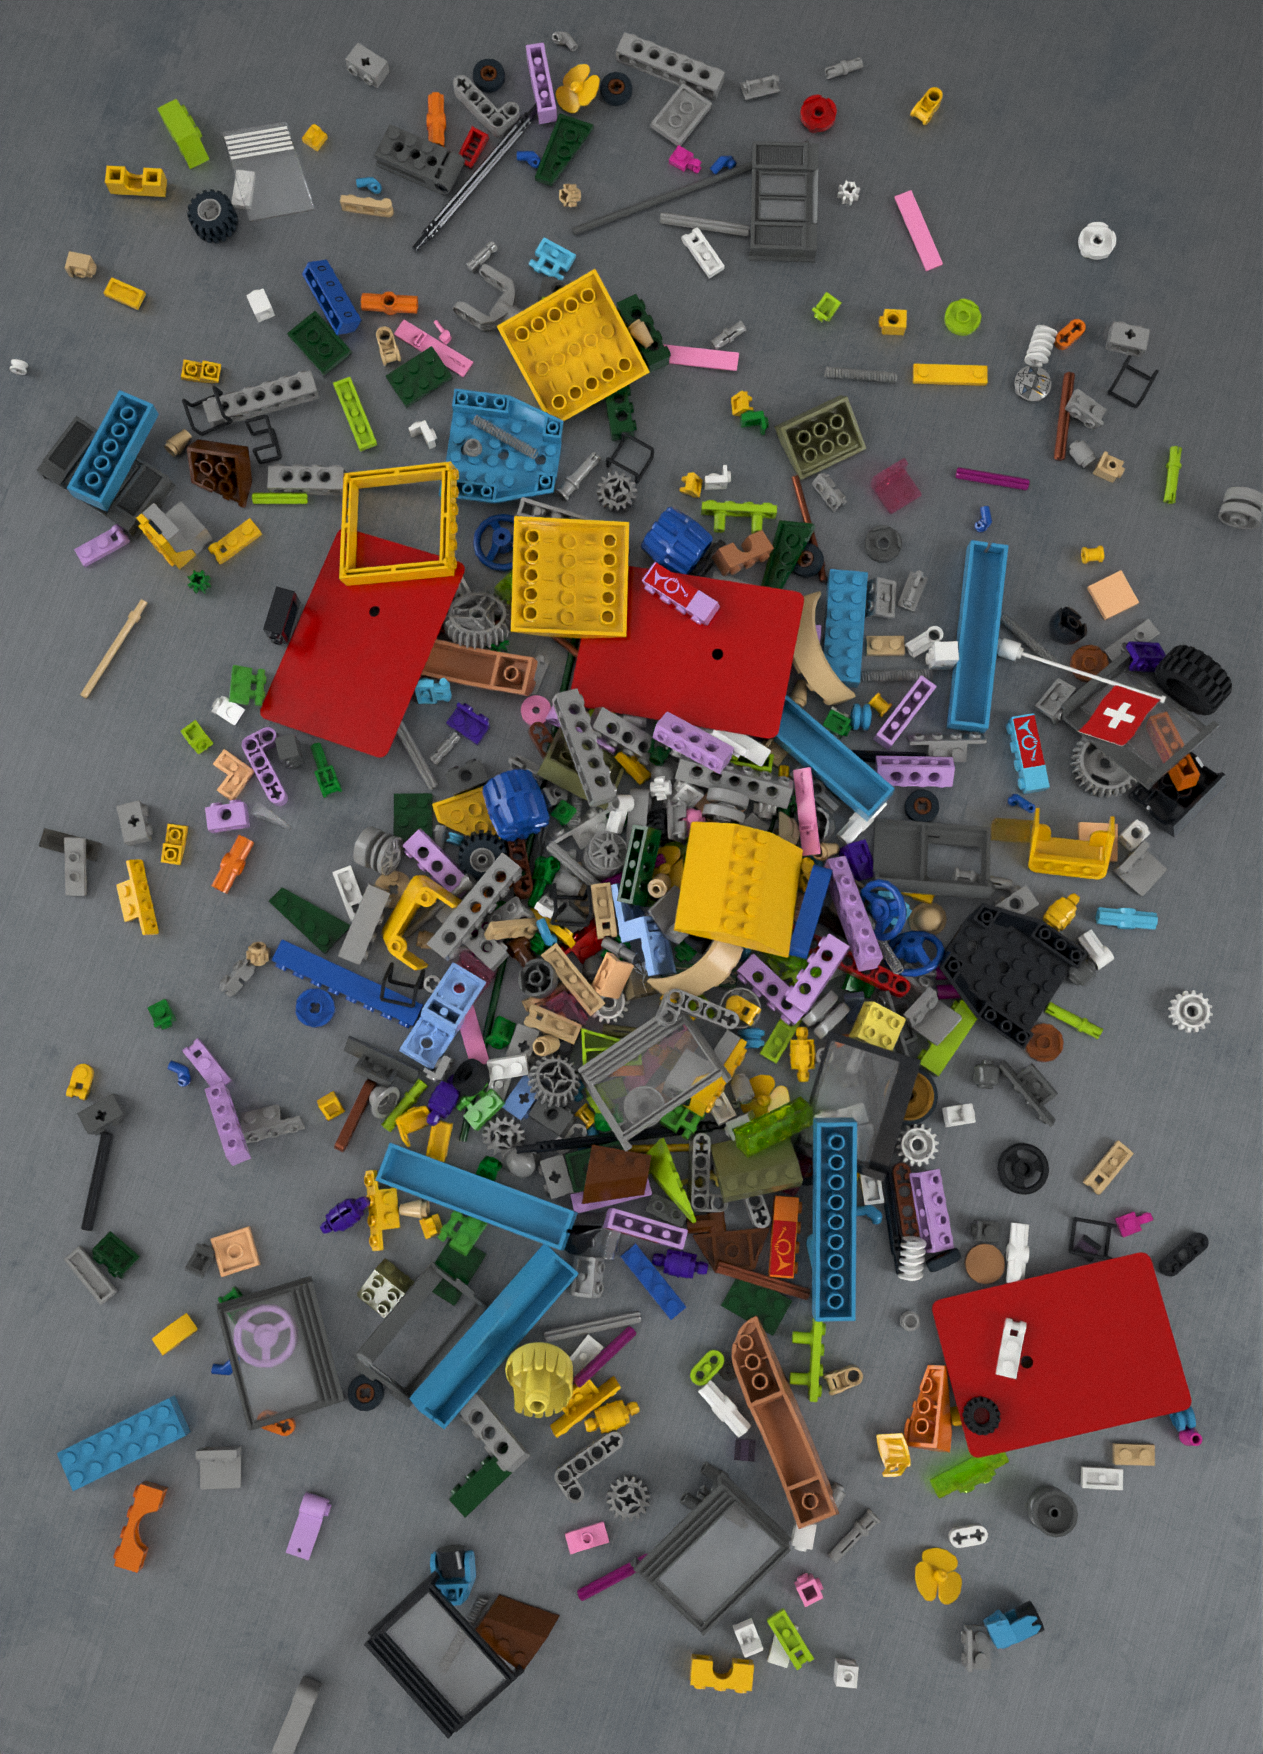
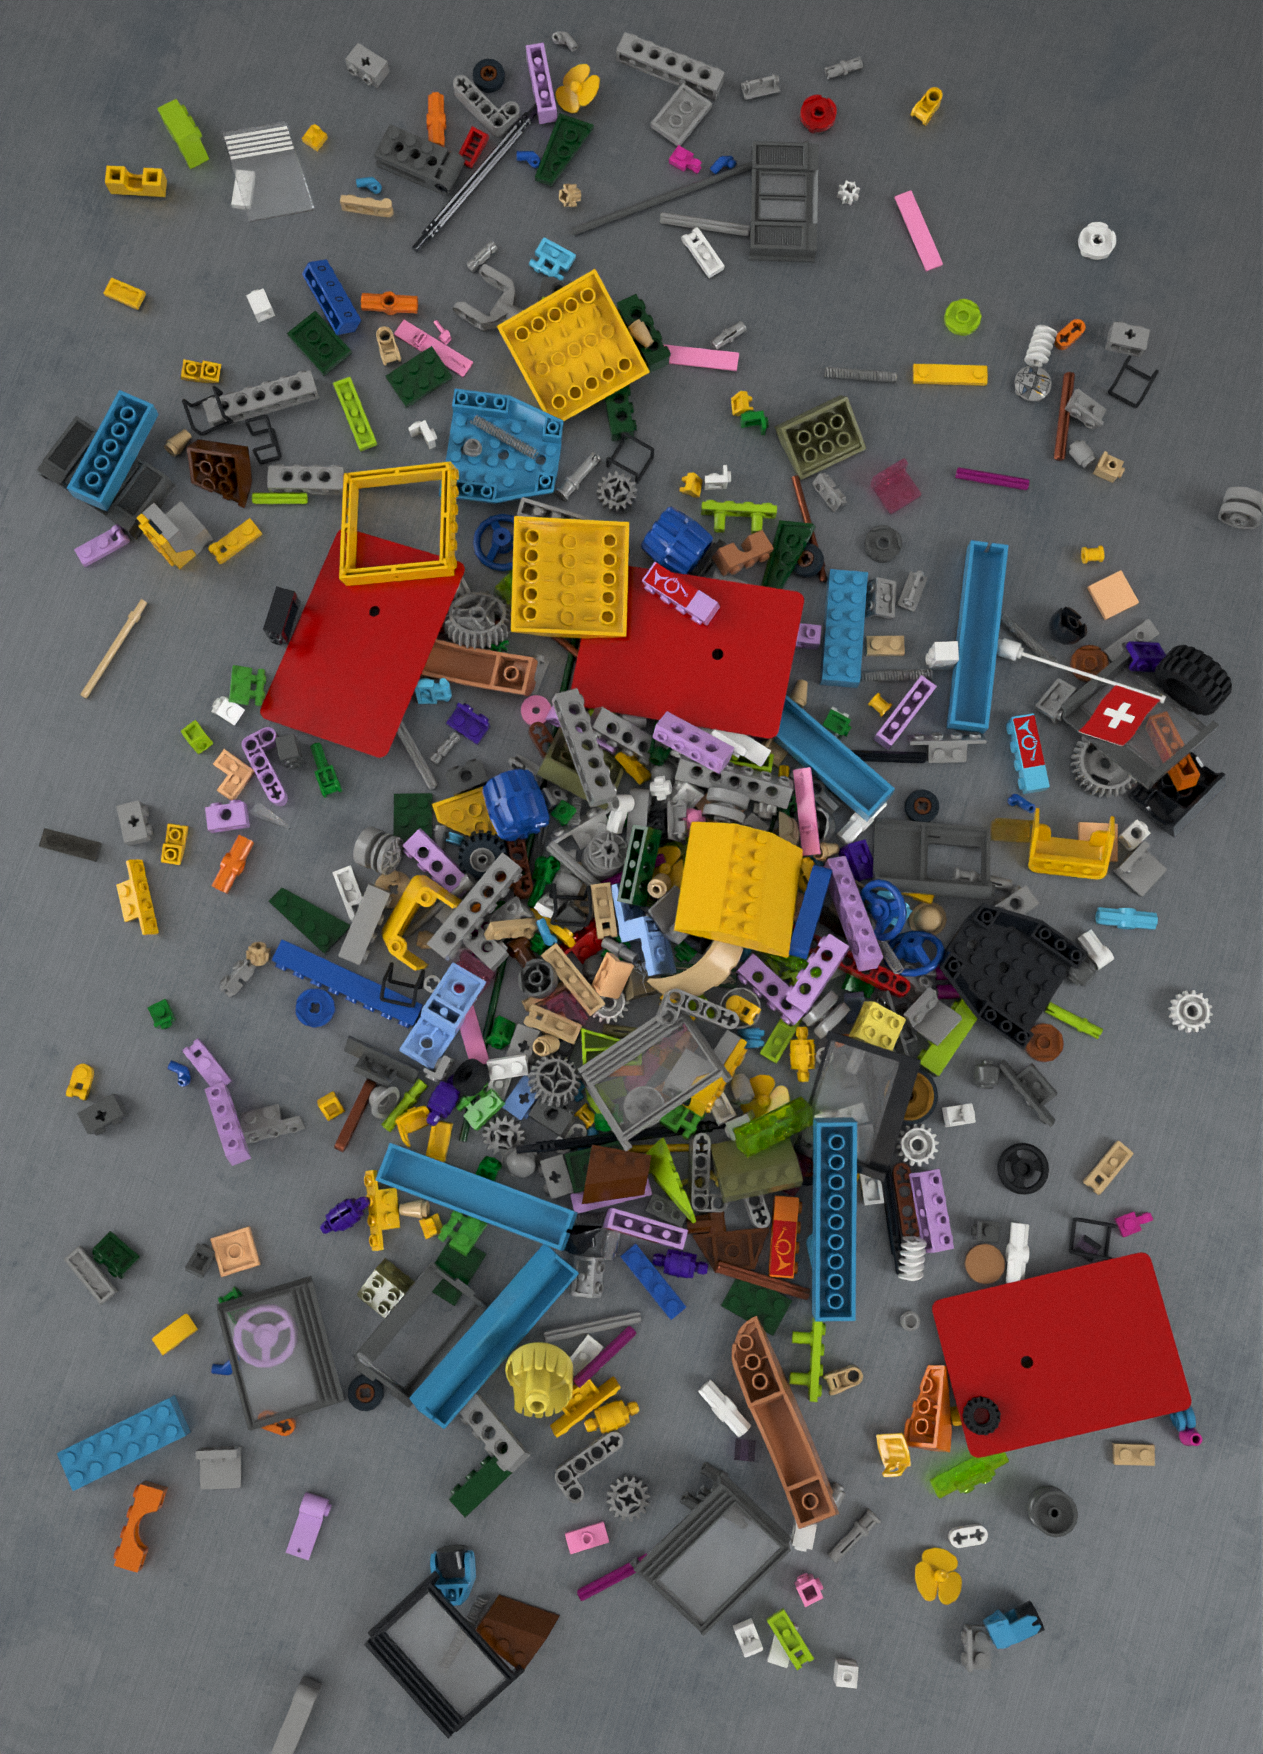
(18, 367): white bush -> none
(75, 866): light grey plate -> none
(80, 265): tan brick -> none
(96, 1181): black axle -> none
(194, 581): green gear -> none
(212, 216): black wheel -> none
(624, 85): black bush -> none
(708, 1368): lime plate -> none
(727, 1376): clear smoke plate -> none
(737, 1678): yellow arch -> none
(812, 662): tan windscreen -> none
(826, 307): lime bracket -> none
(861, 717): dark azure wheel -> none
(869, 1210): dark azure arm -> none
(898, 316): yellow brick -> none
(905, 766): lavender brick -> none
(923, 642): white piece -> none
(943, 1260): black bush -> none
(986, 520): blue arm -> none
(1010, 1349): white plate -> none
(1061, 912): yellow piece -> none
(1101, 1478): white plate -> none
(1172, 474): lime pin -> none
(1176, 1268): black beam -> none

